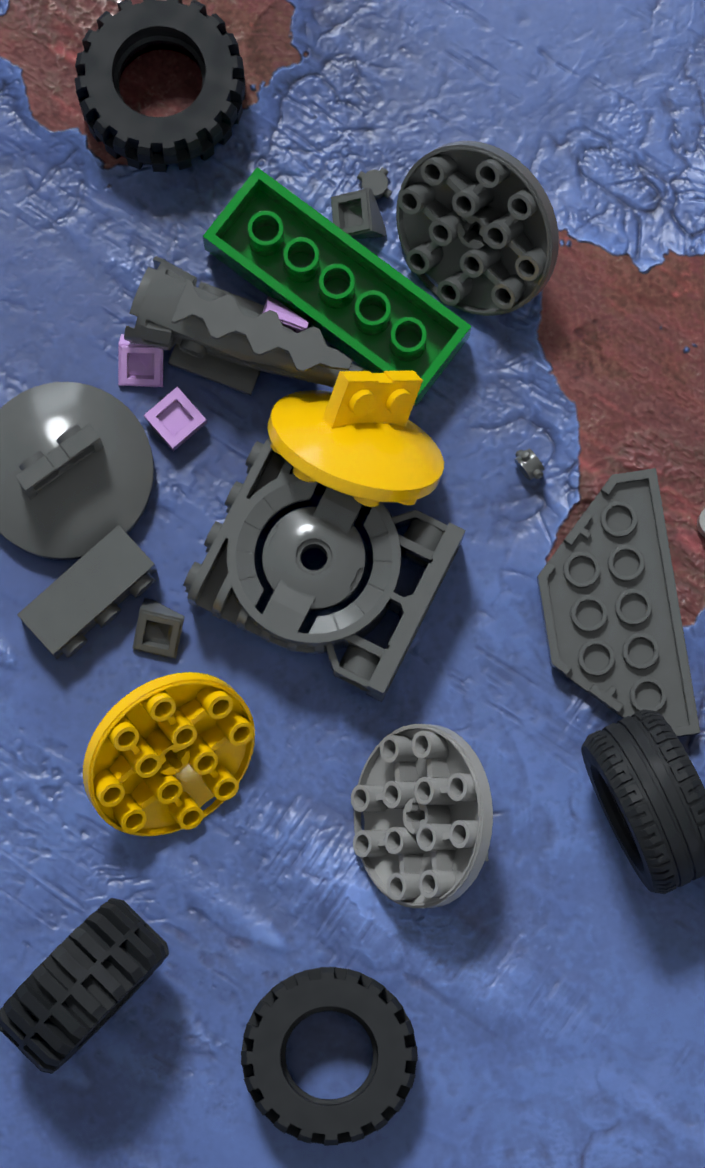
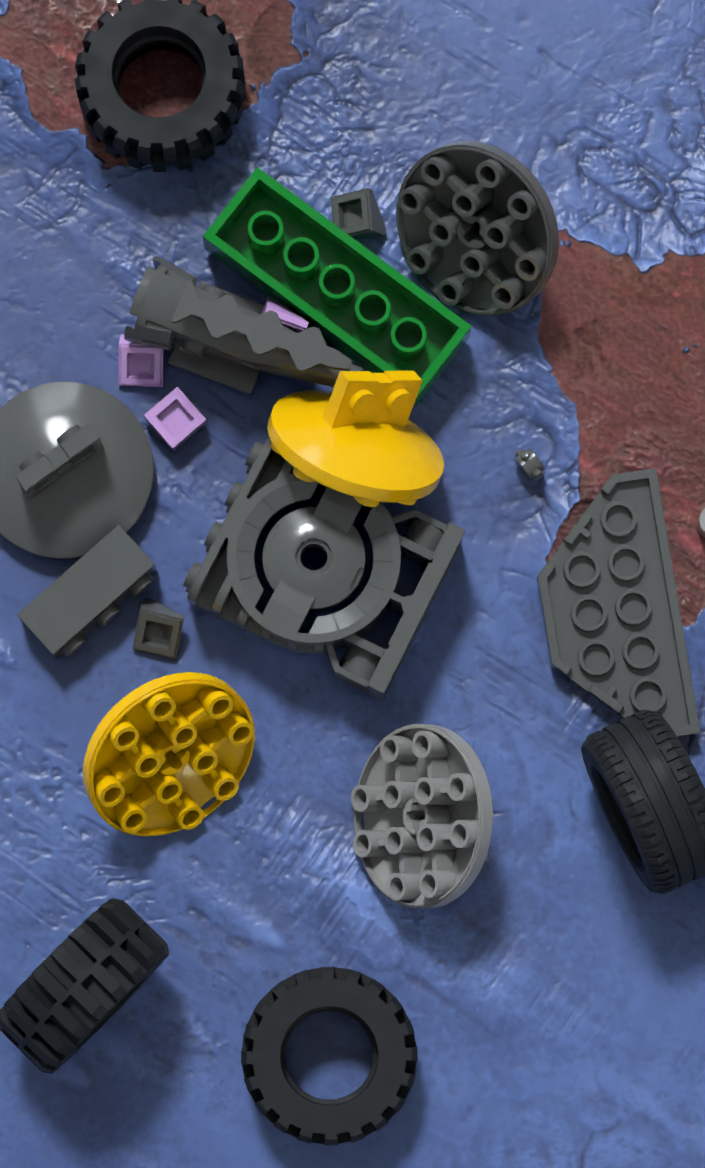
(376, 181): dark grey piece -> none

